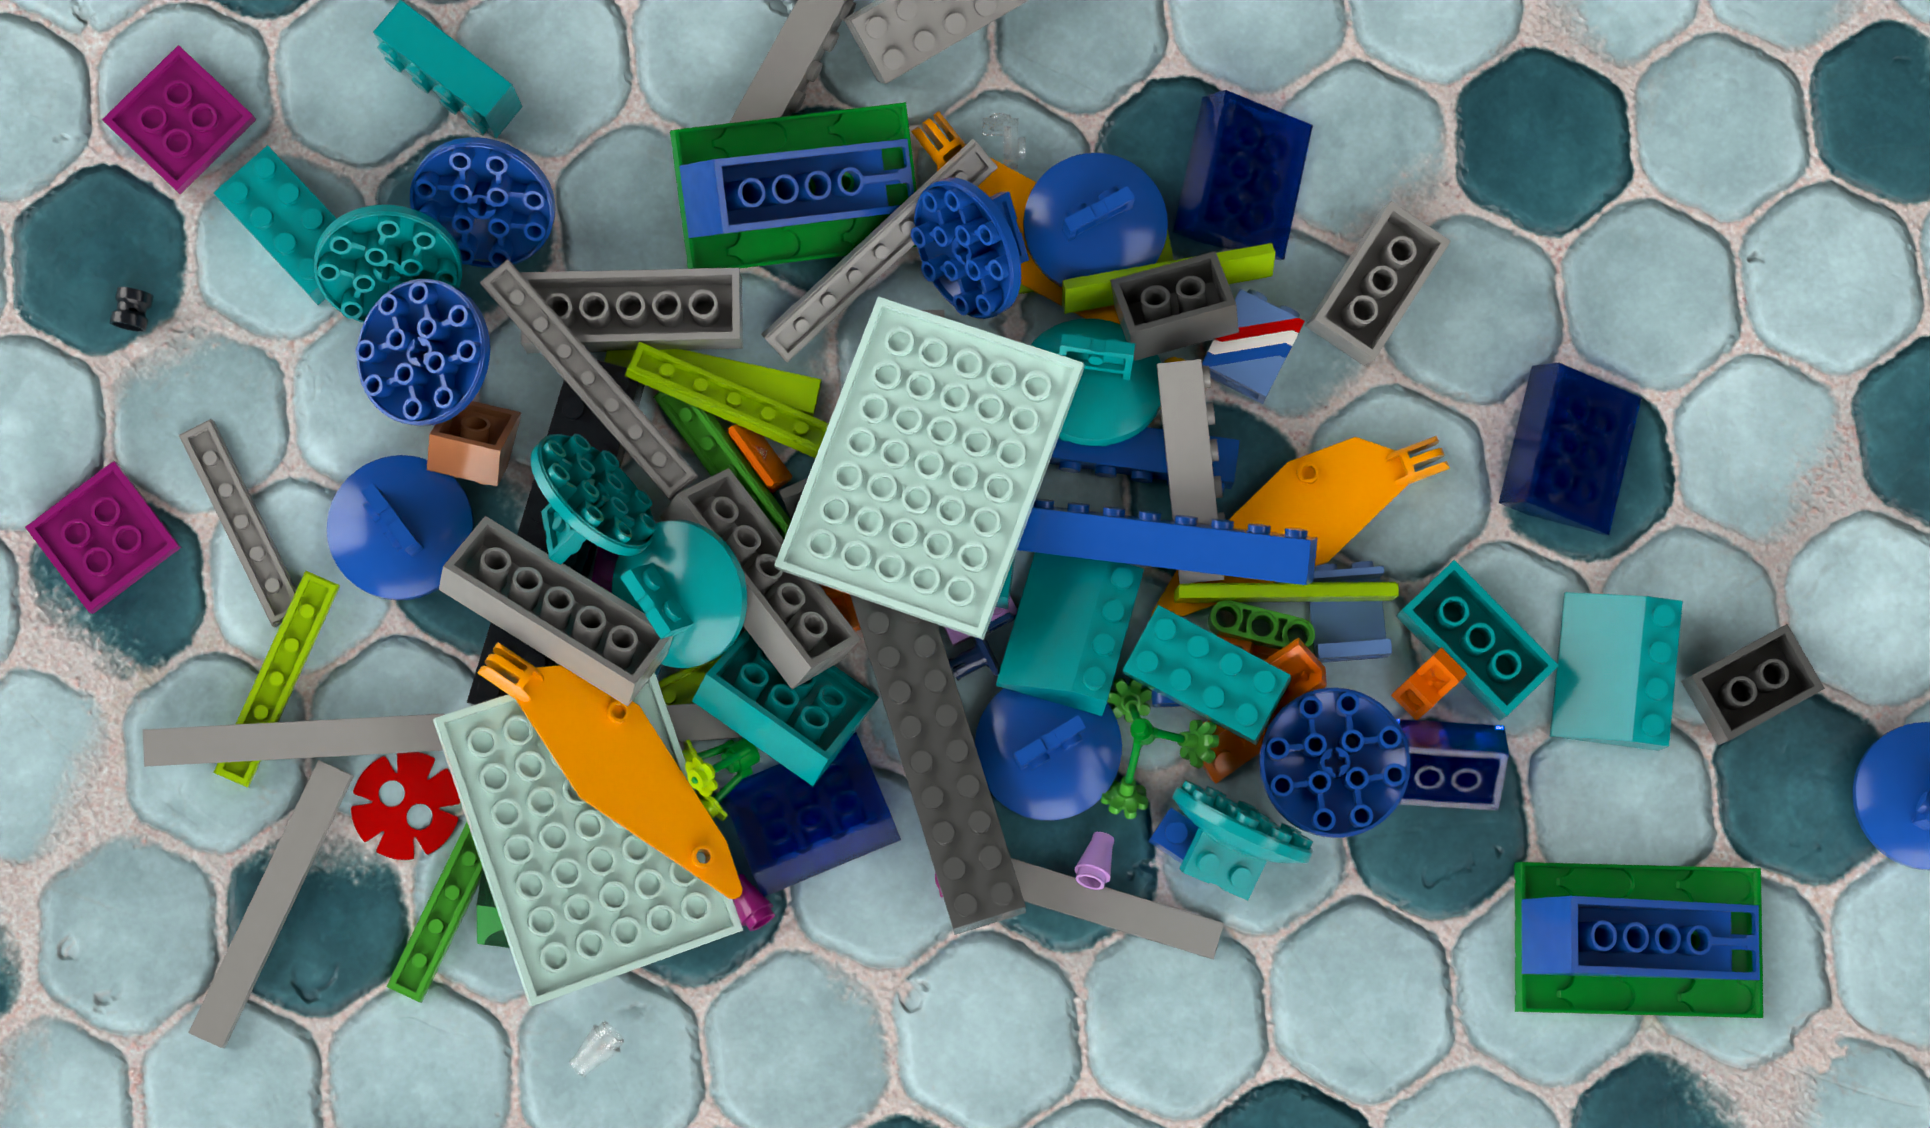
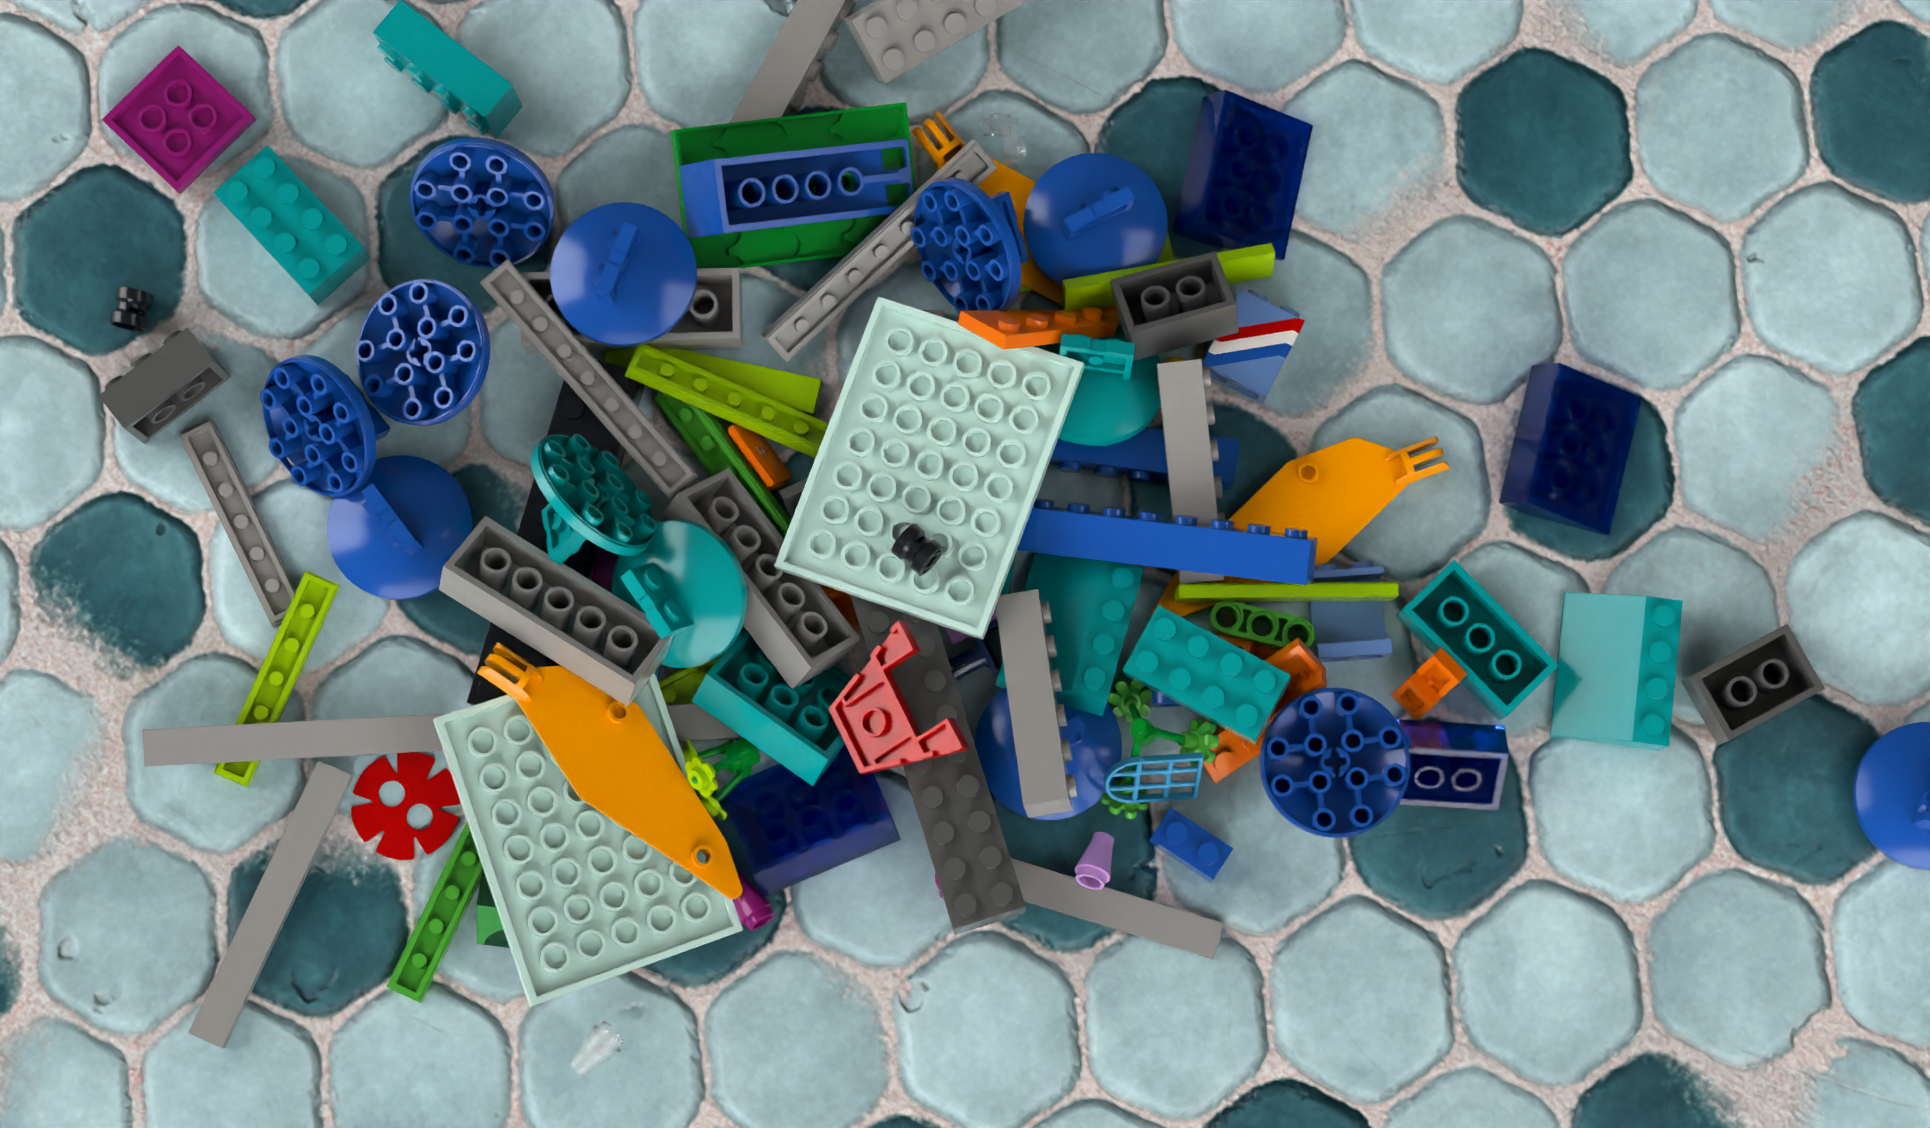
(103, 537): magenta plate -> none
(163, 385): none -> dark grey brick
(321, 425): none -> blue bracket
(379, 249): teal bracket -> none
(474, 443): nougat slope -> none
(623, 274): none -> blue bracket
(877, 719): none -> wing
(917, 549): none -> black wheel
(1034, 705): none -> light grey brick
(1035, 327): none -> orange wing
(1165, 786): none -> dark azure window
(1234, 840): teal bracket -> none
(1378, 283): light grey brick -> none
(1638, 940): piece -> none

